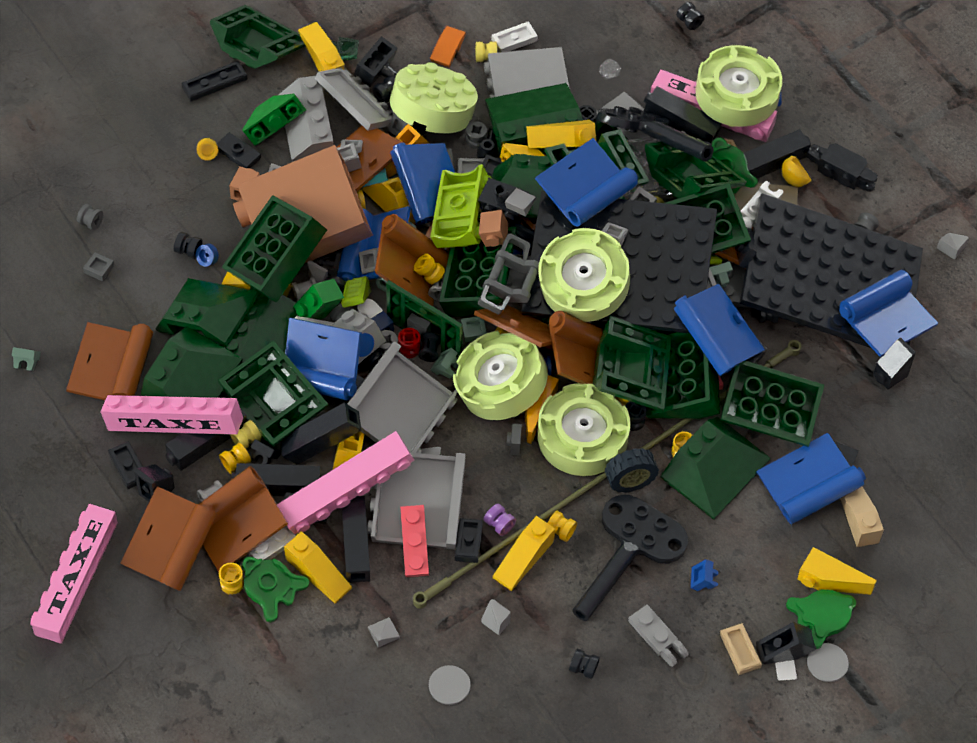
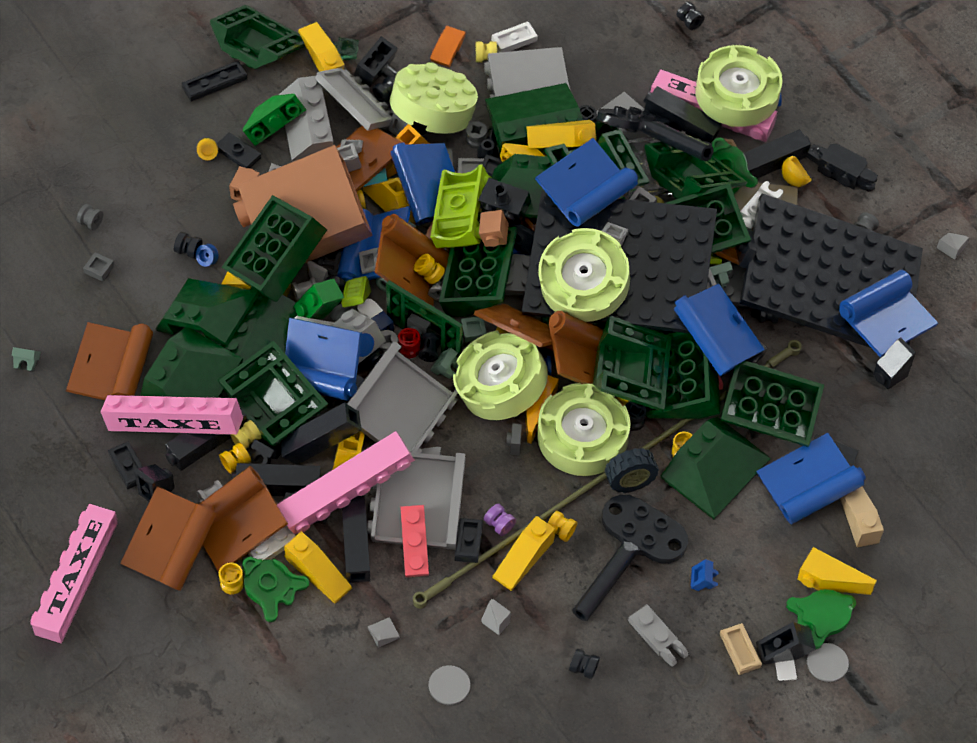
(520, 202): light grey slope -> none
(521, 265): dark grey bar -> none
(609, 69): clear plate -> none

